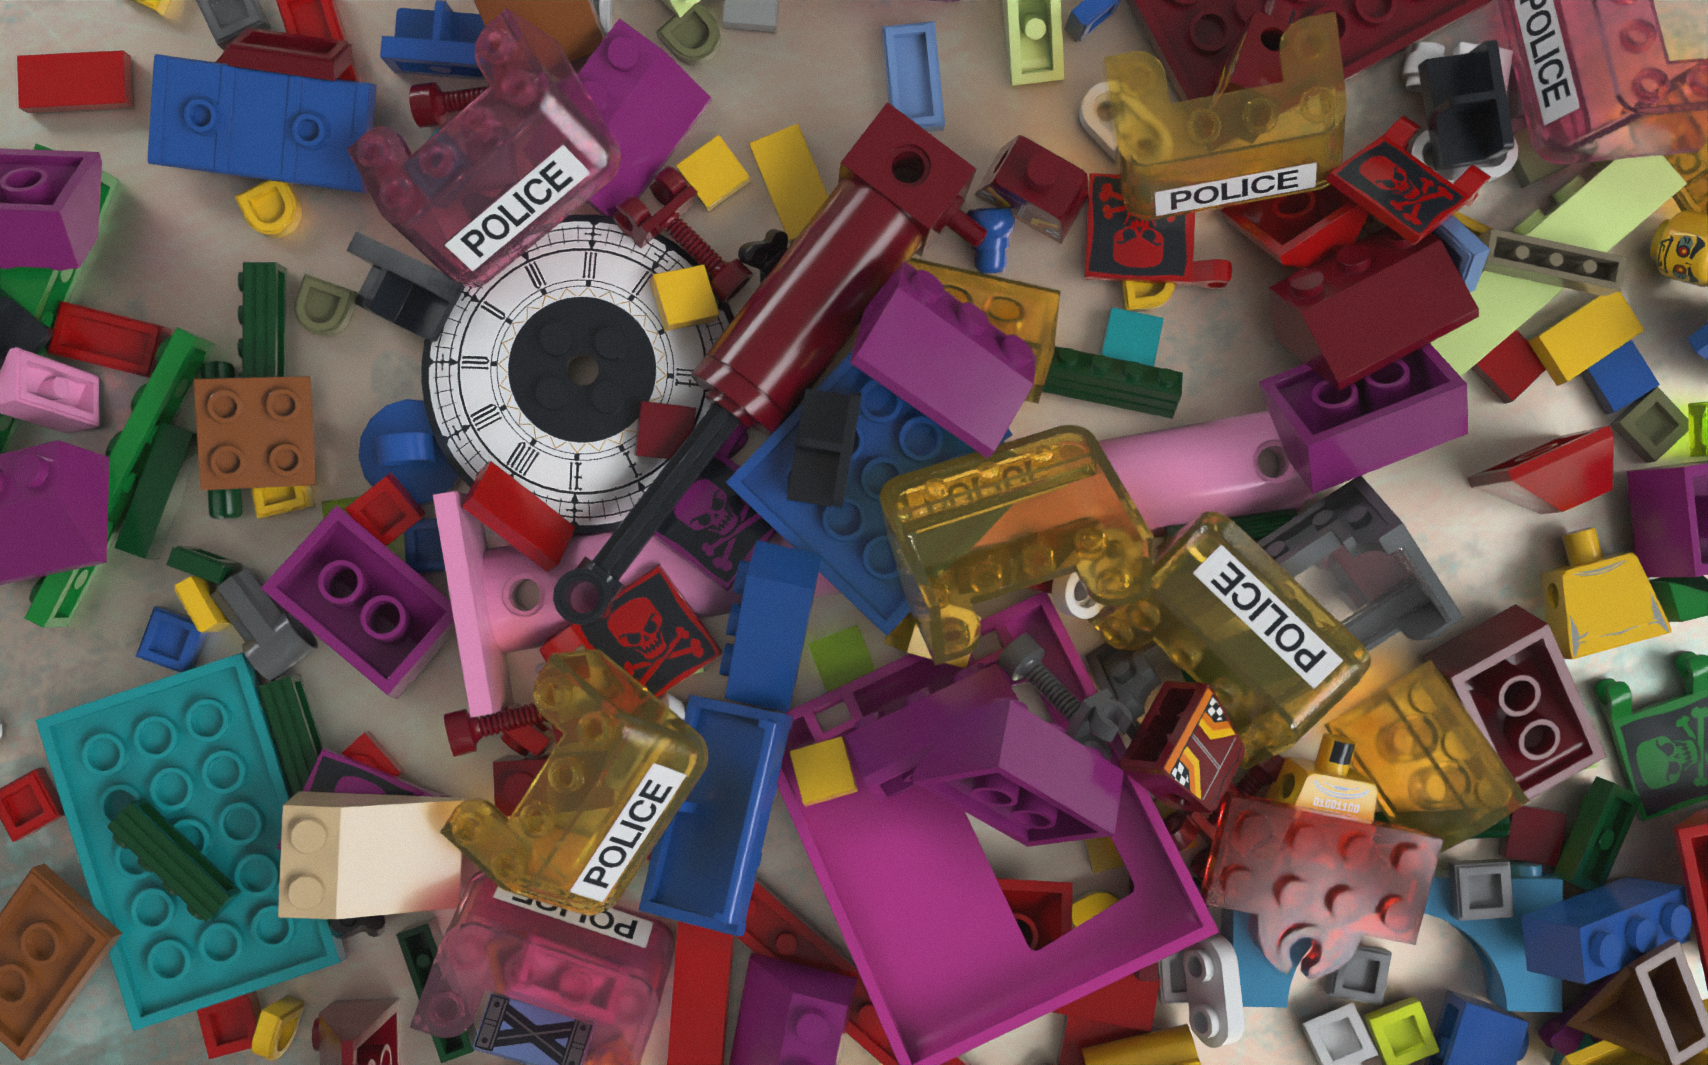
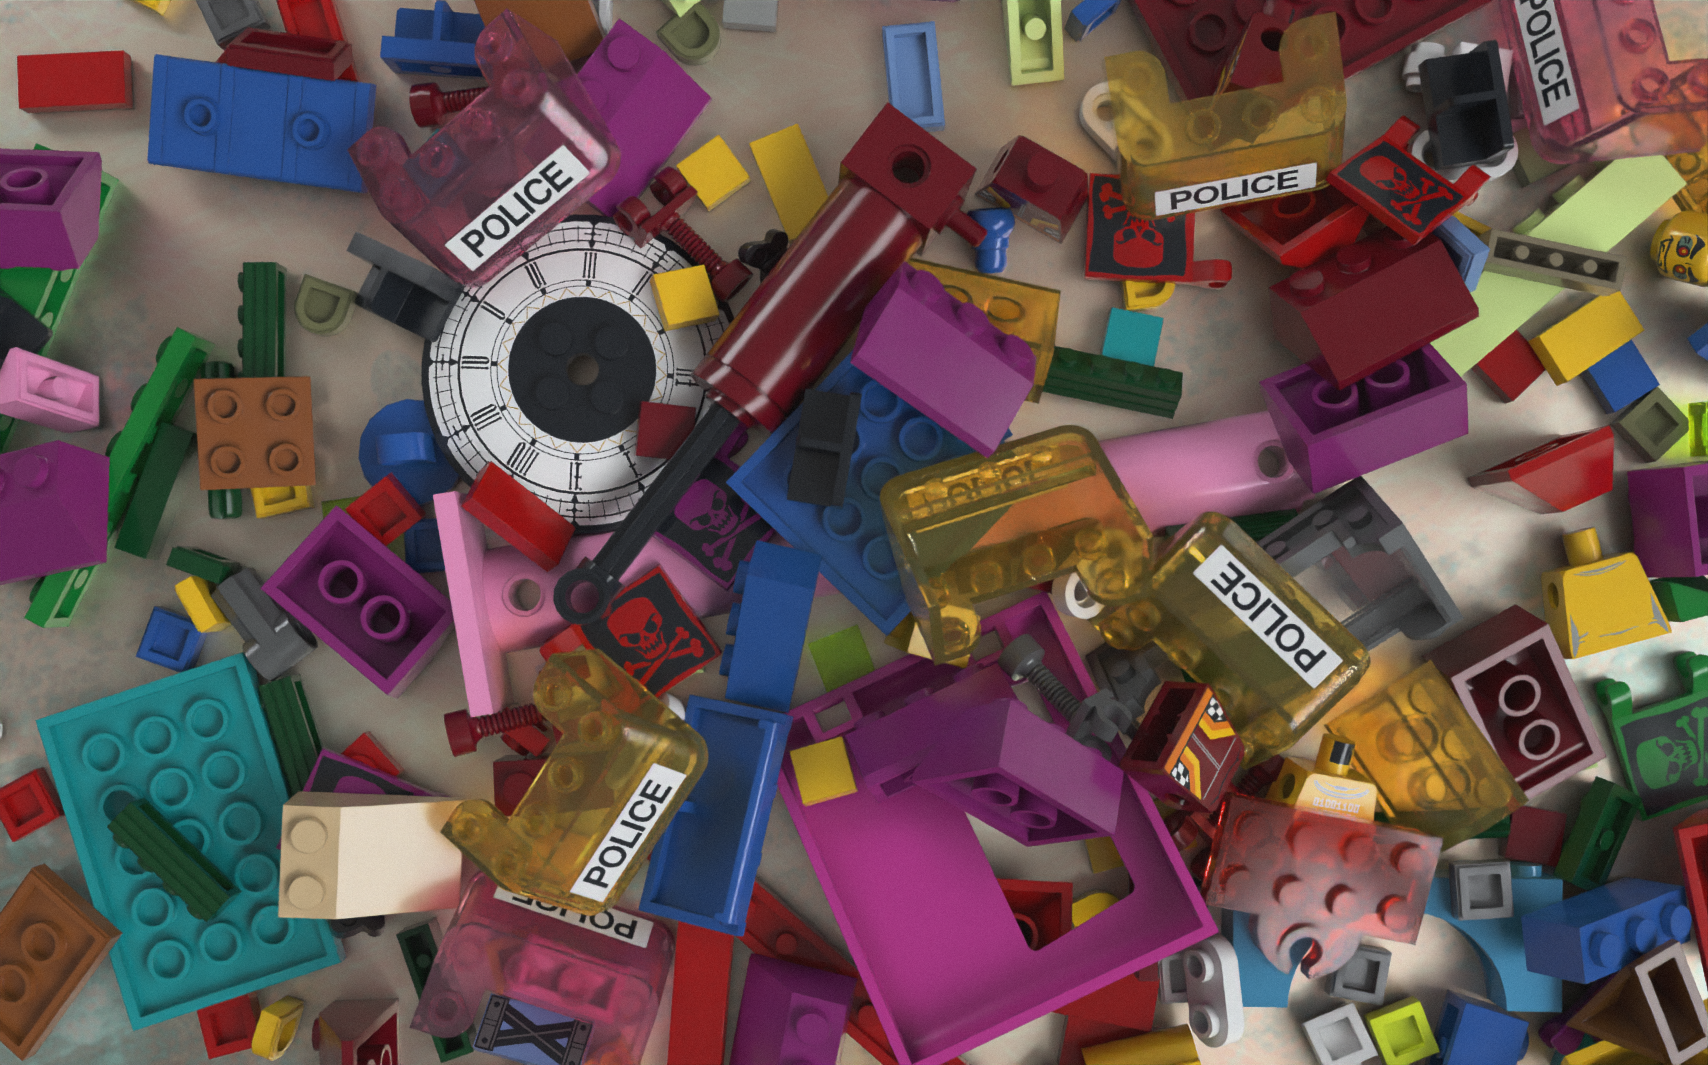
(106, 339): red tile -> none
(271, 208): yellow tile -> none

